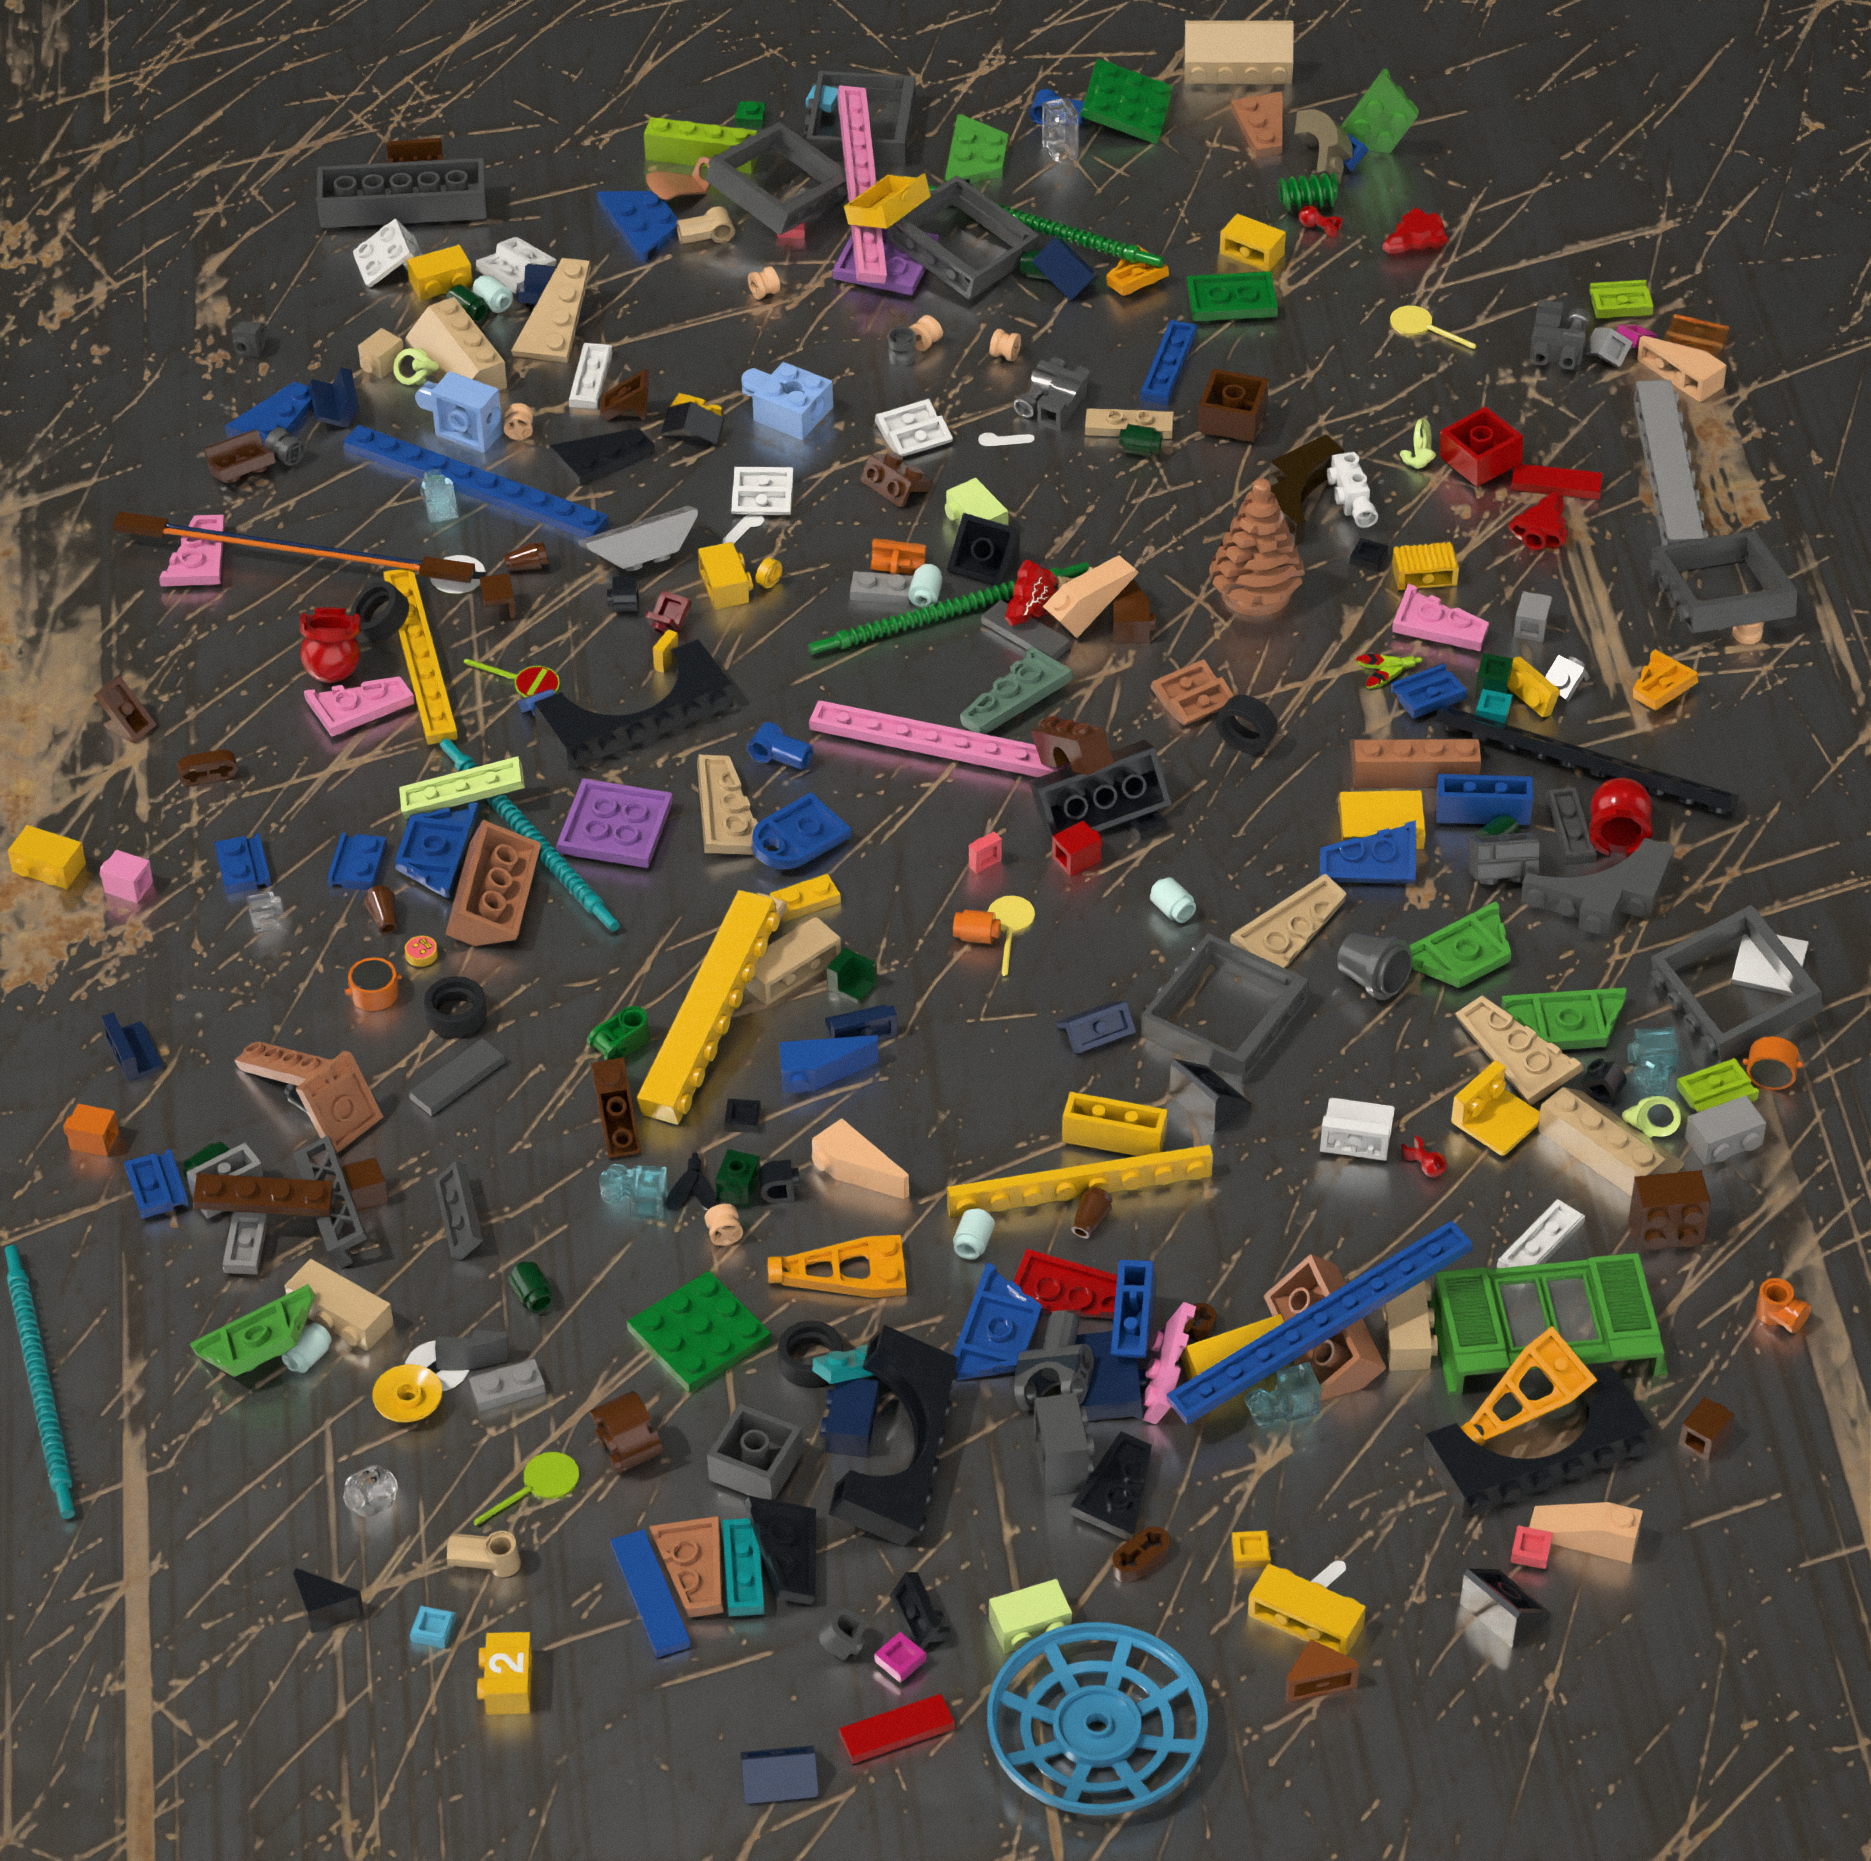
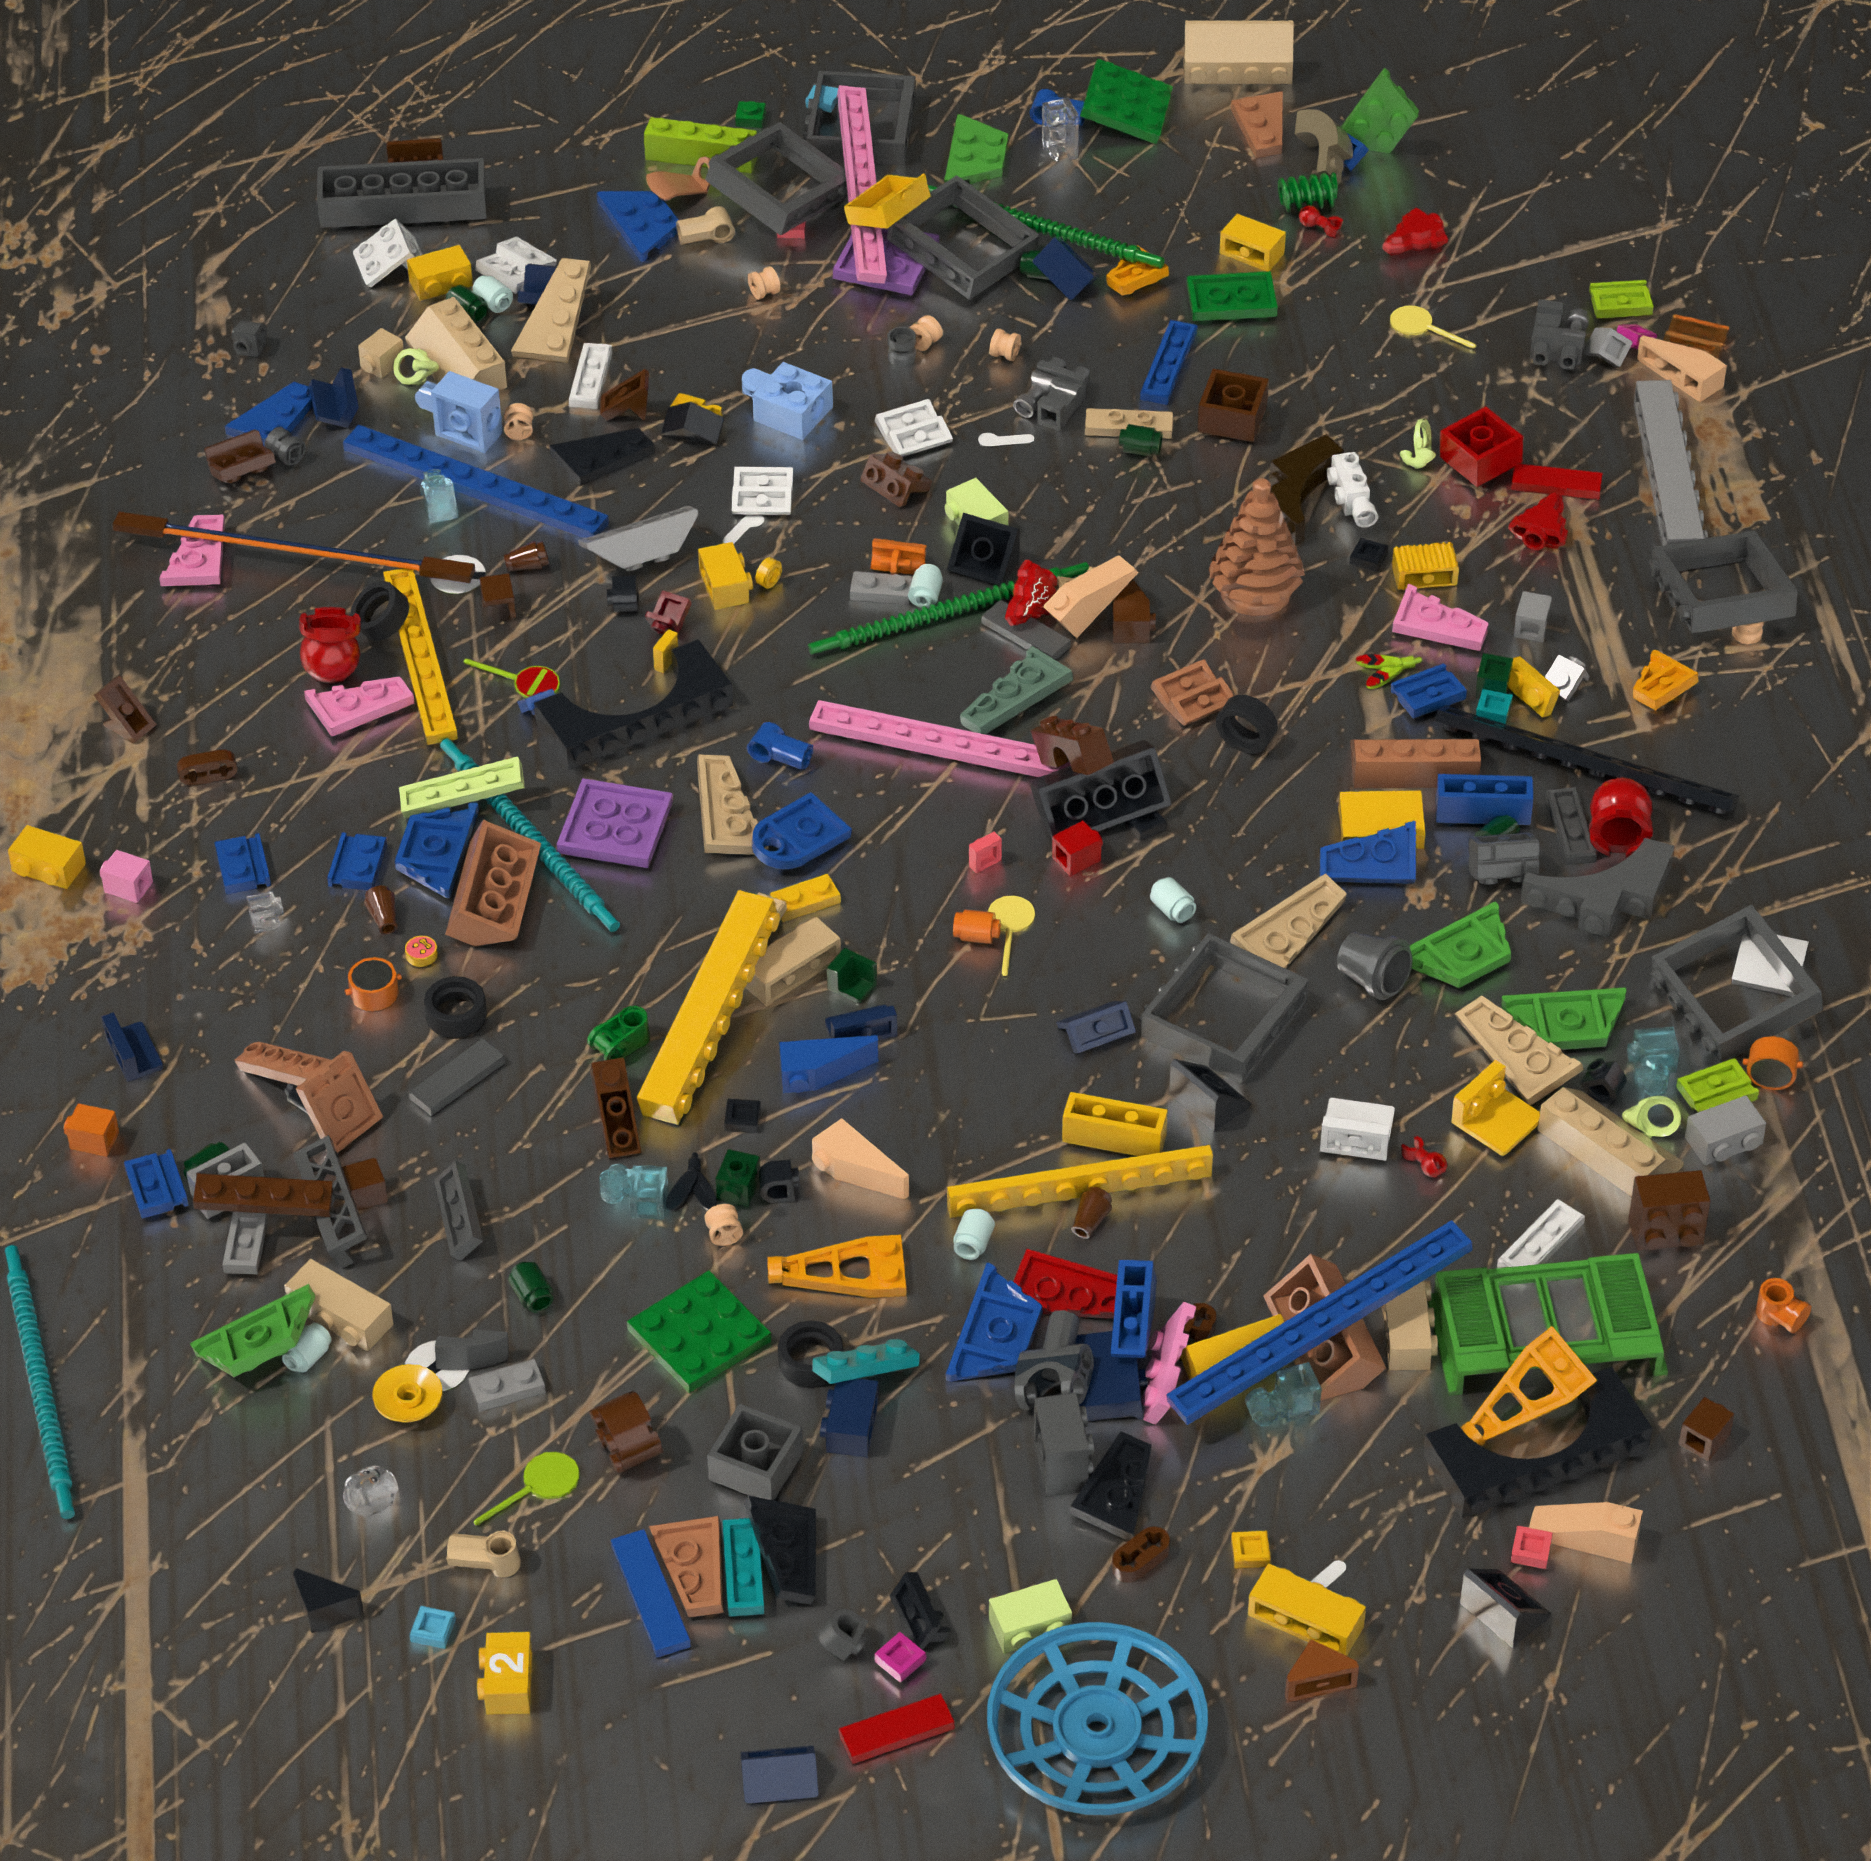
(923, 1381): black arch -> none

